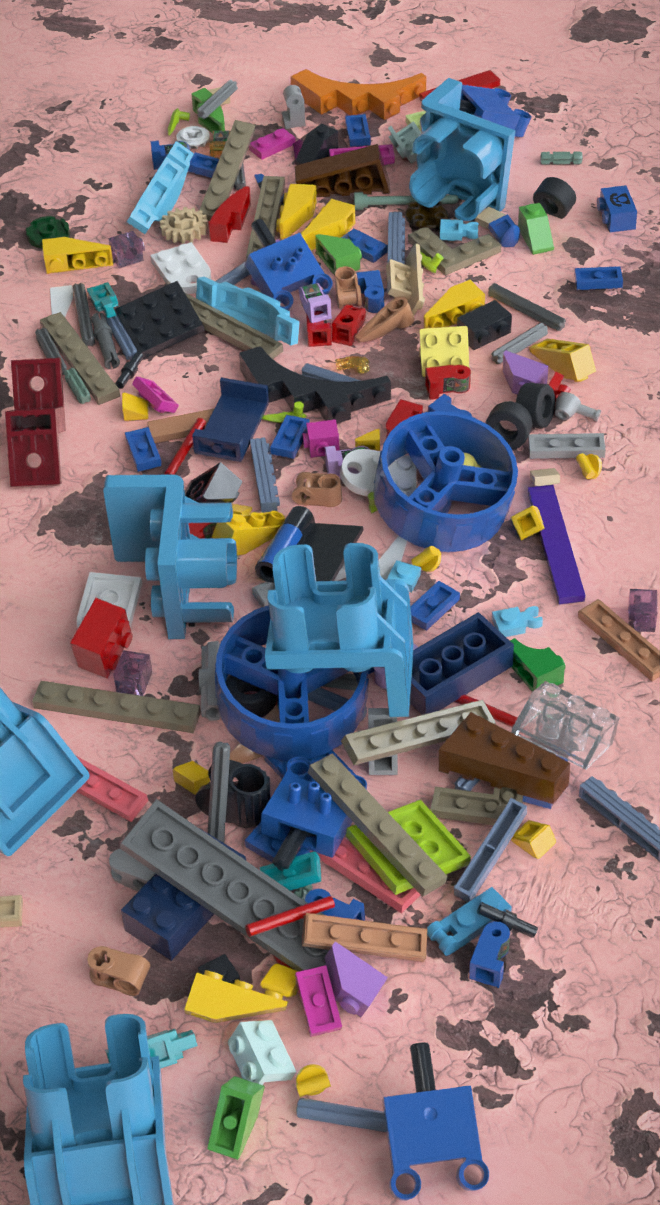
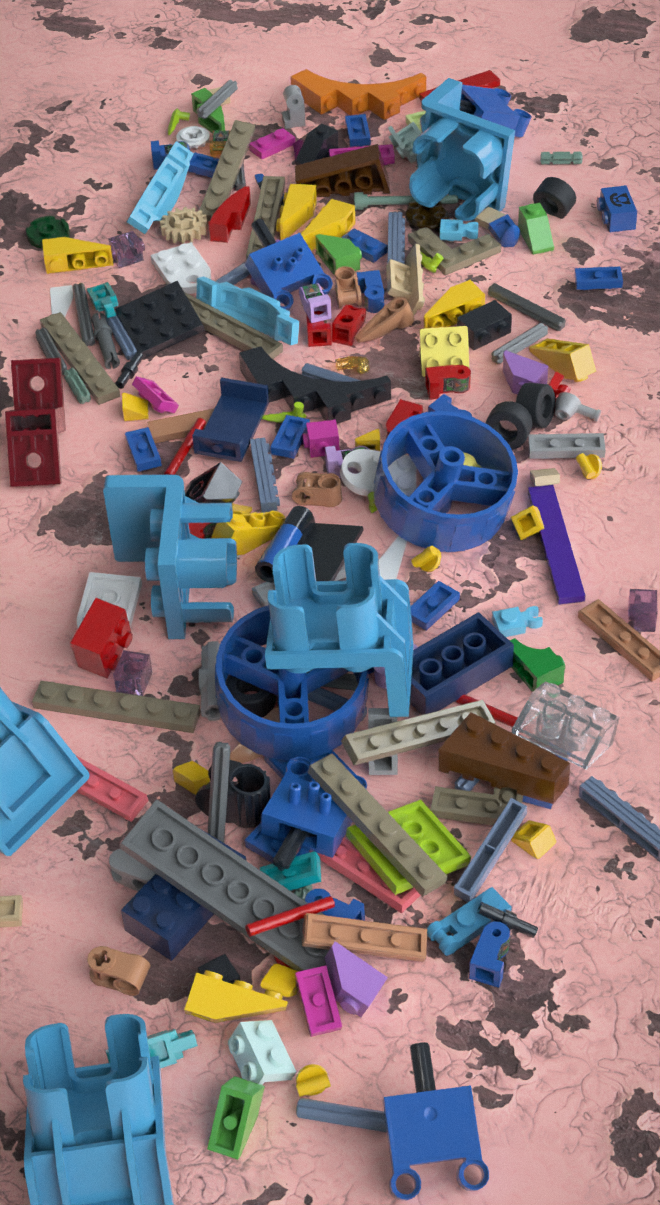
(406, 573): medium azure plate -> none

